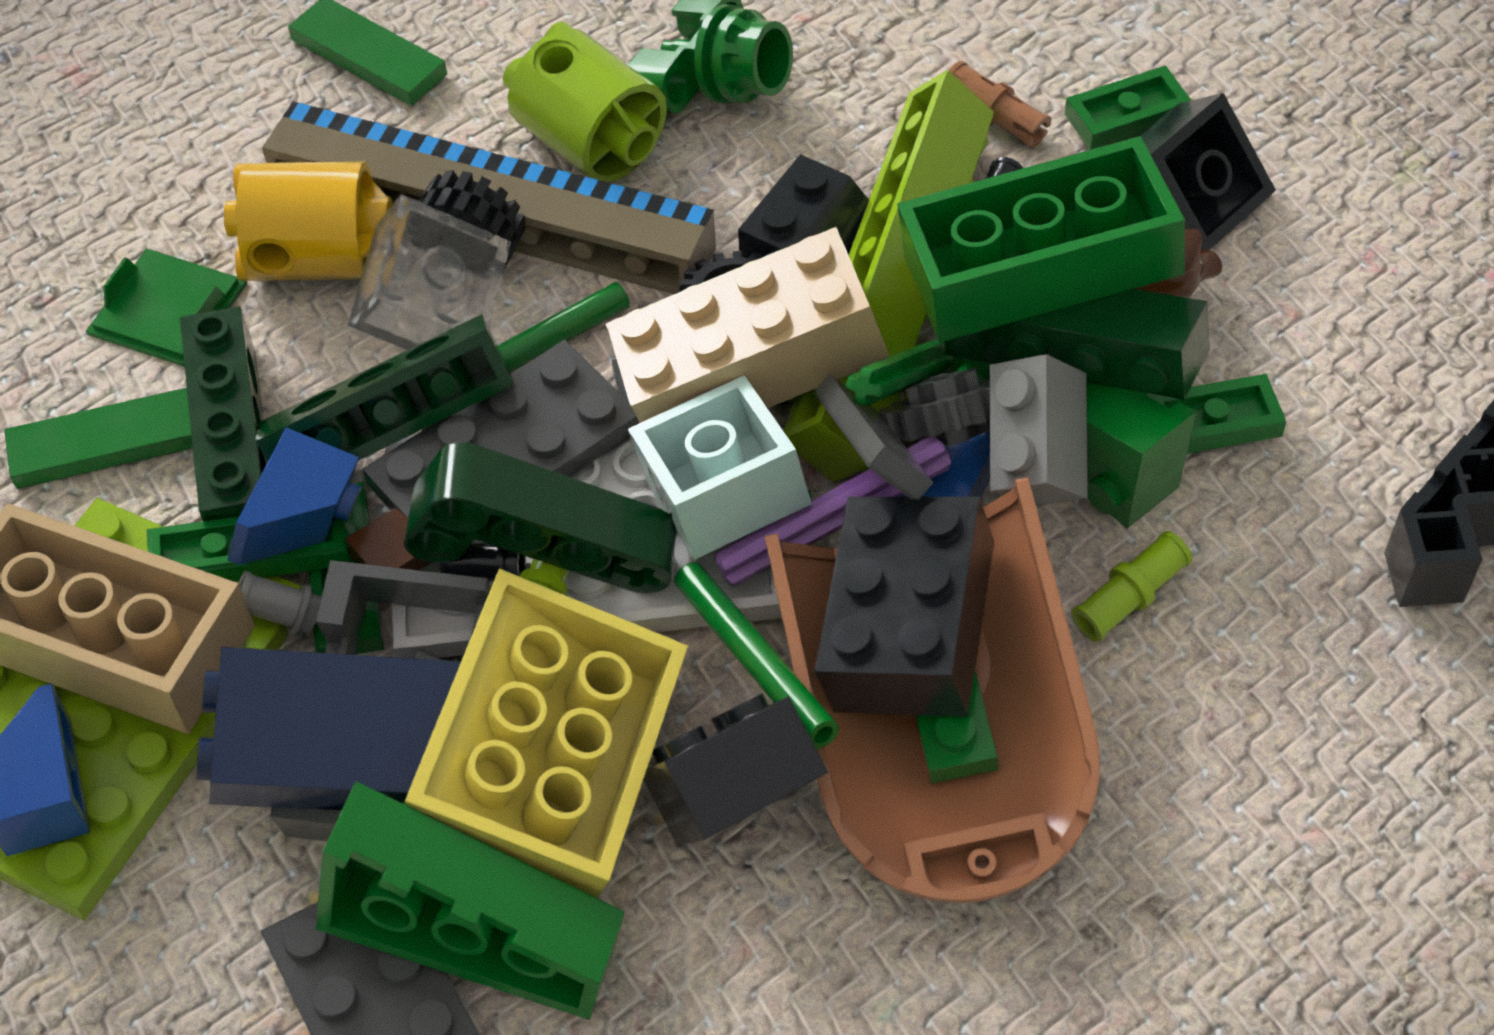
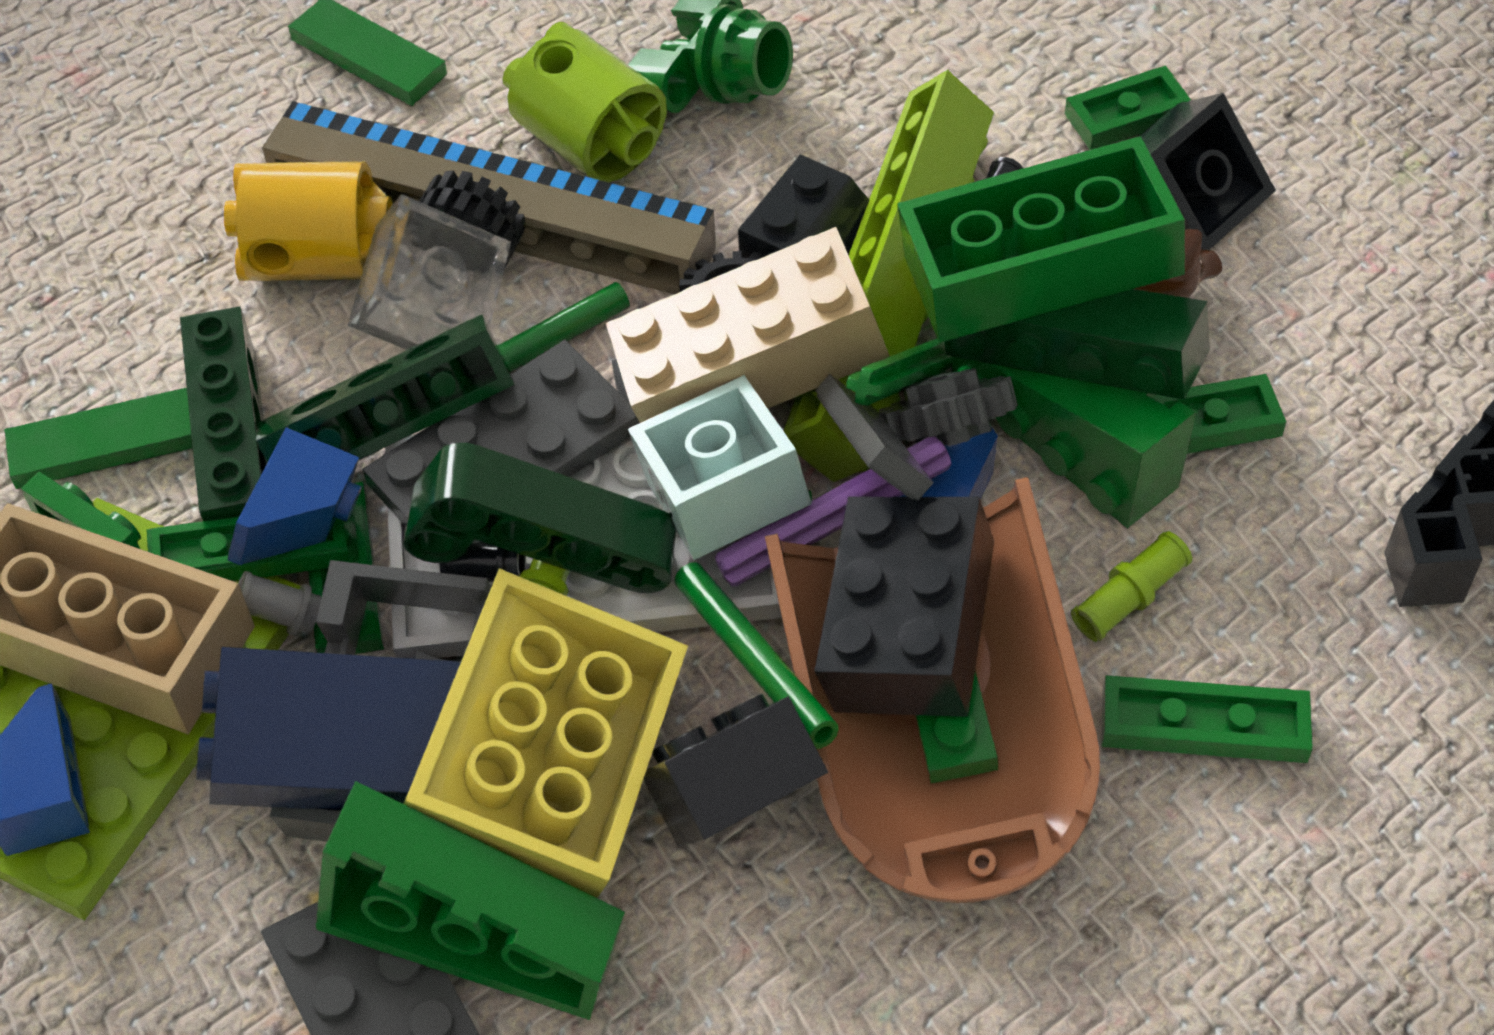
(74, 507): none -> green plate
(150, 297): green piece -> none
(382, 543): reddish brown tile -> none
(1009, 111): nougat pin -> none
(1039, 428): light grey brick -> none
(1206, 719): none -> green plate

